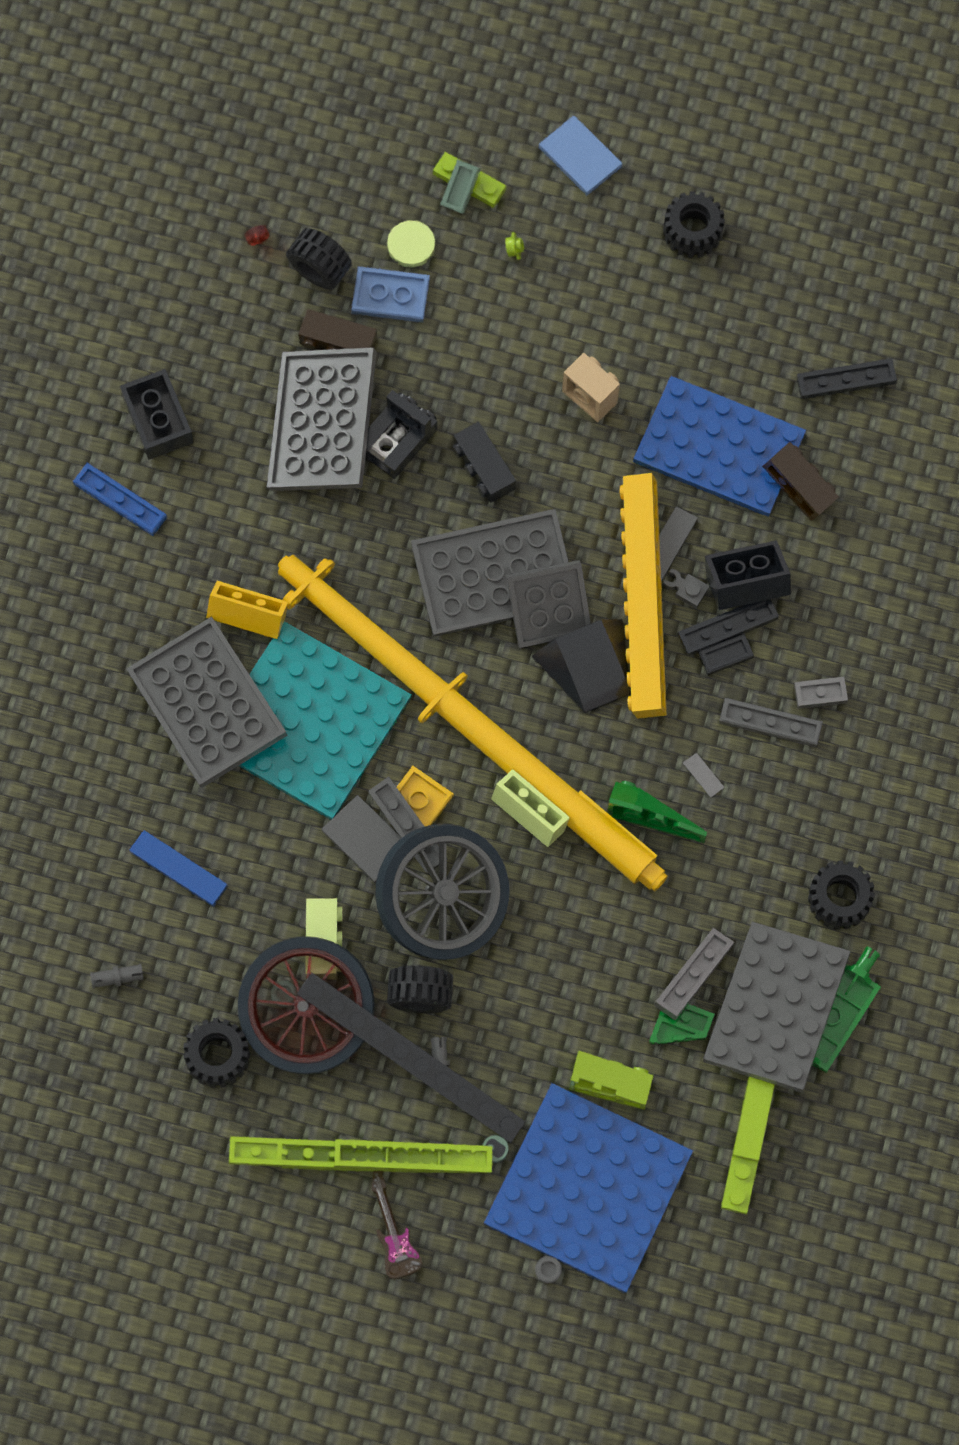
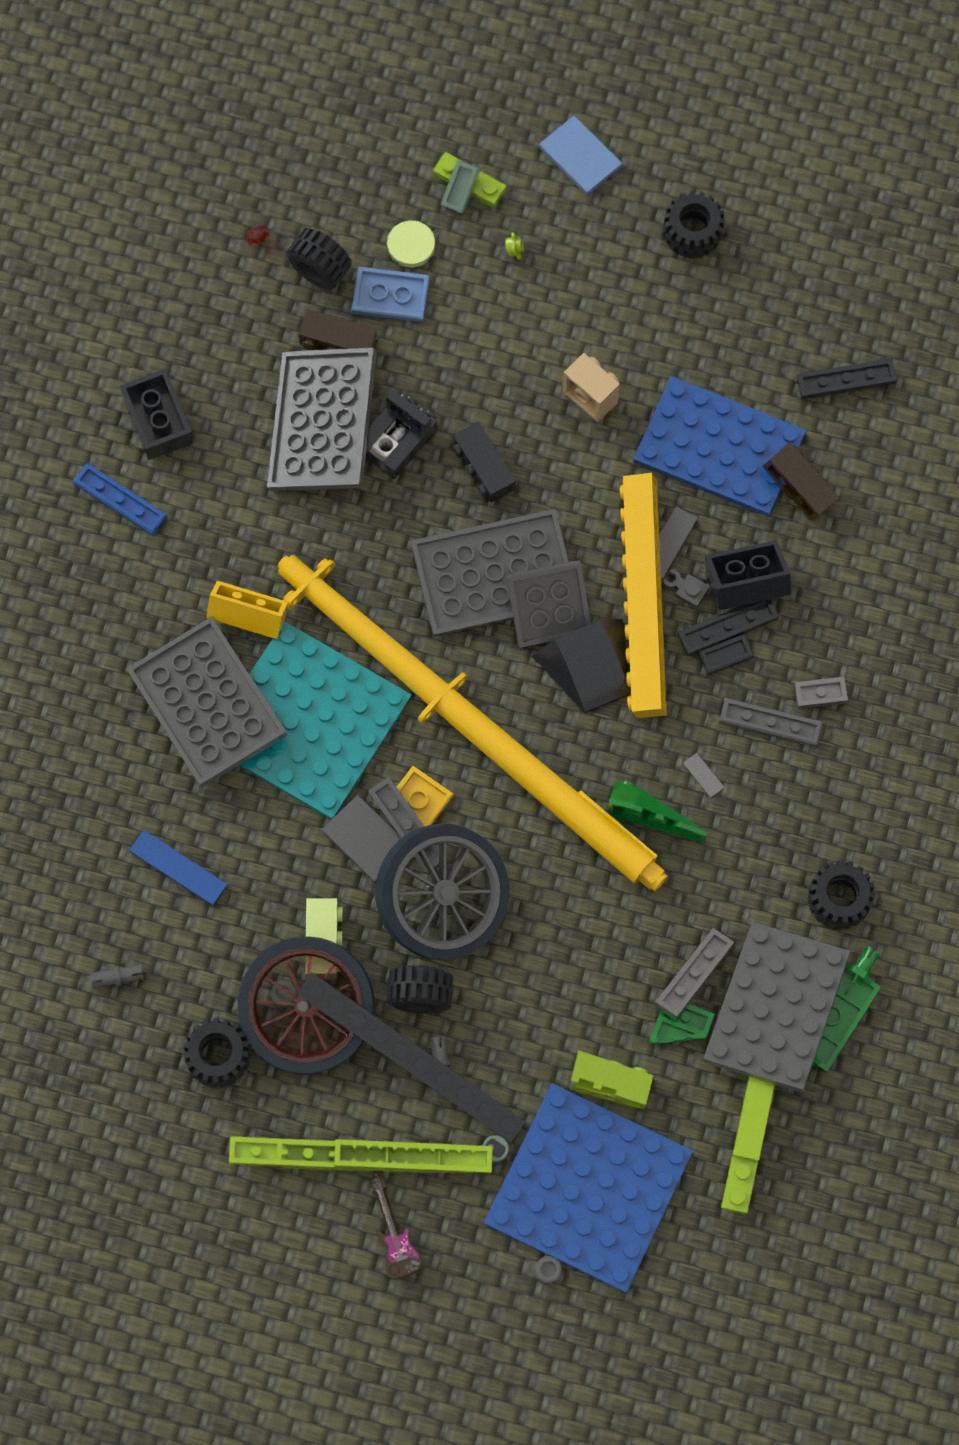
(530, 808): yellowish green brick -> none

